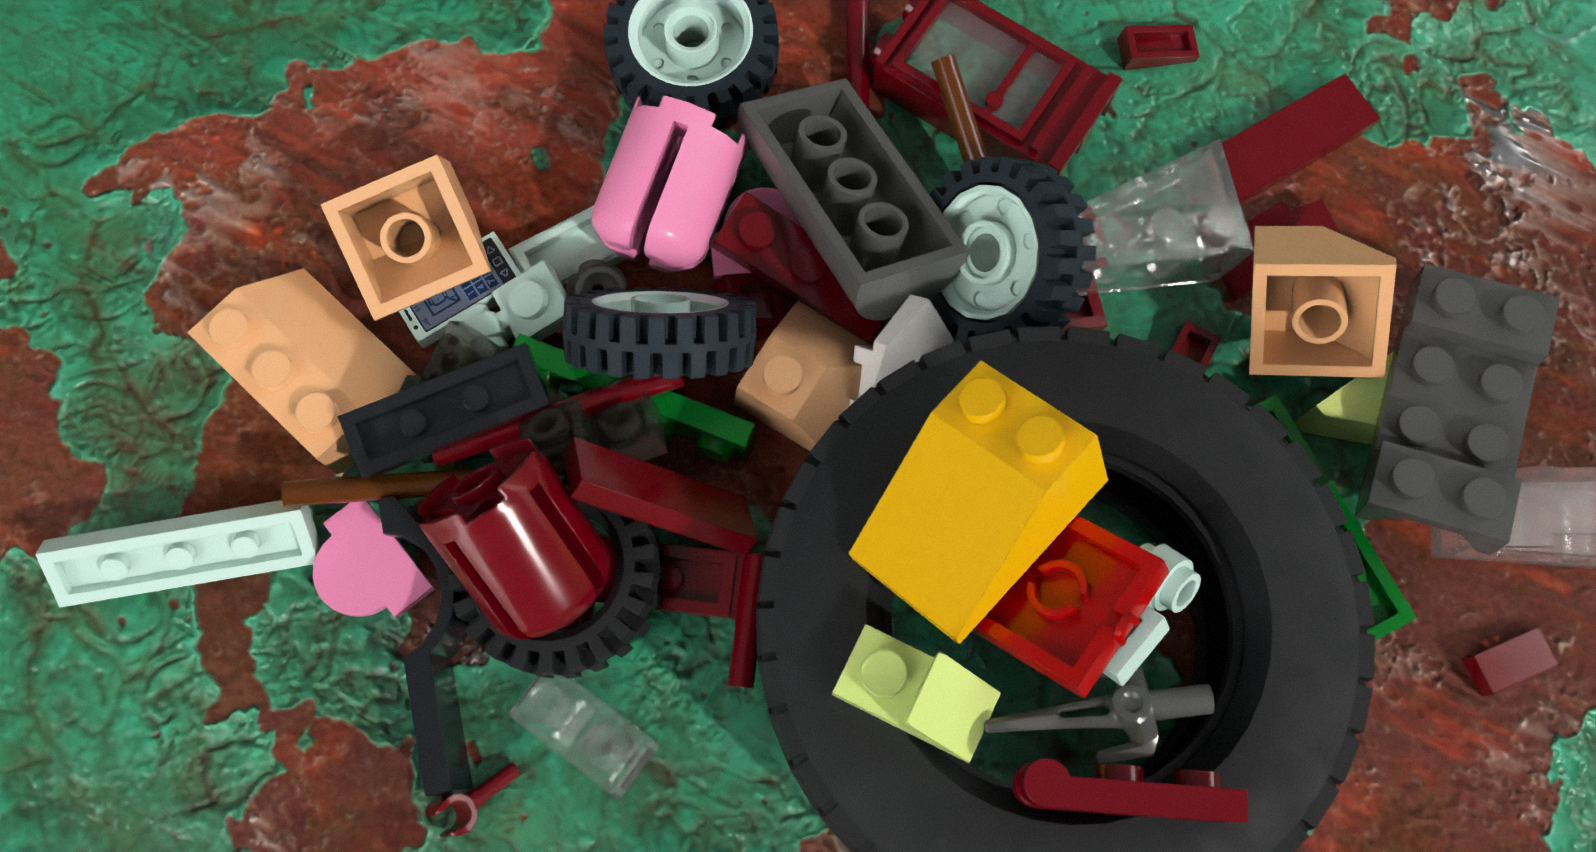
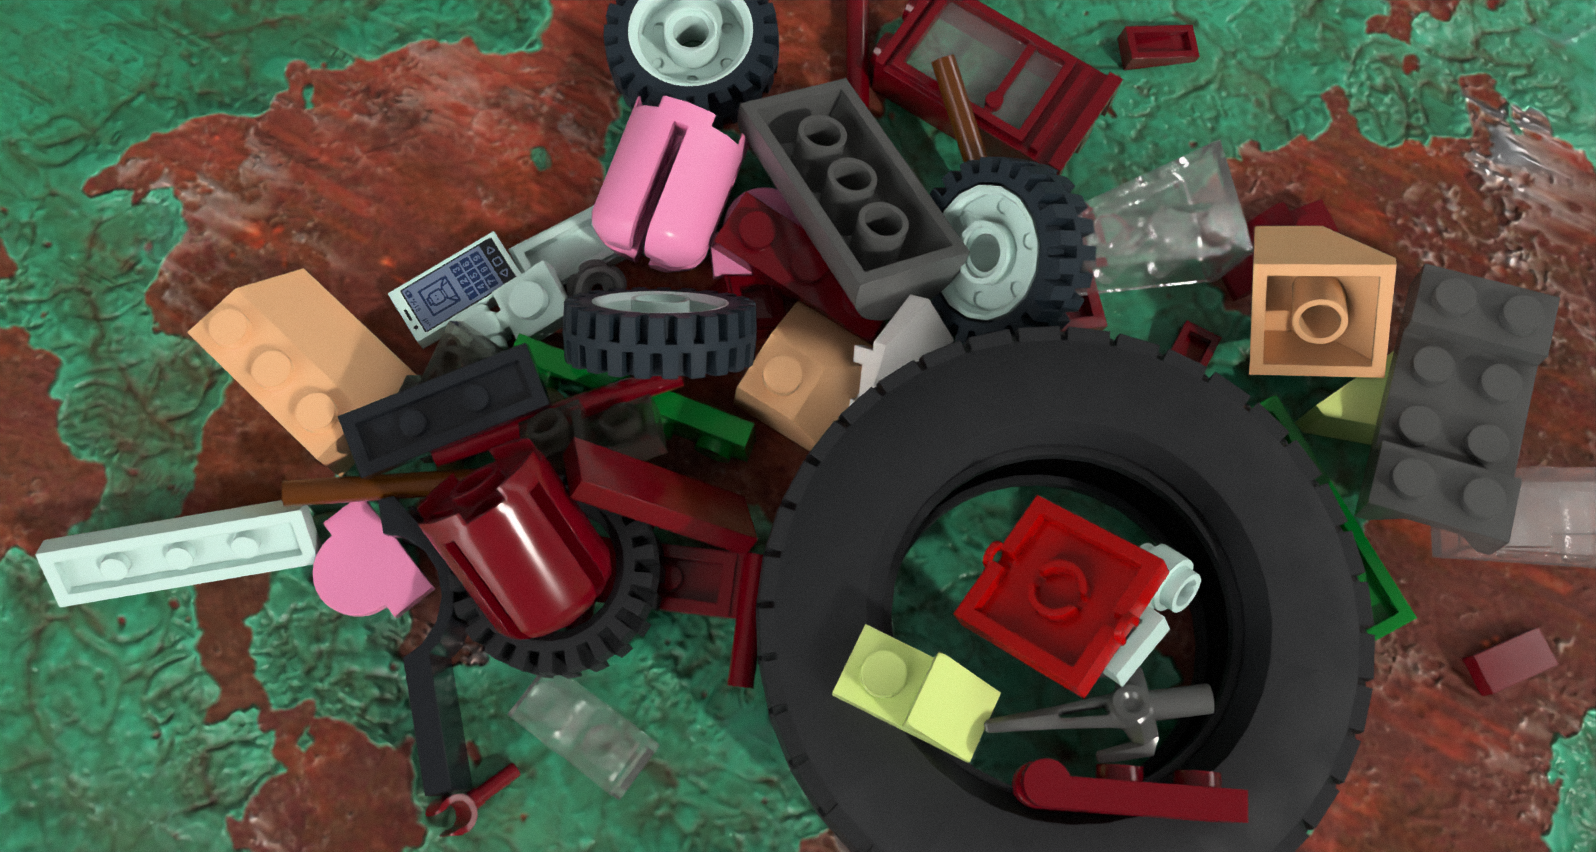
(408, 236): light nougat slope -> none
(978, 500): yellow slope -> none
(1297, 136): dark red tile -> none

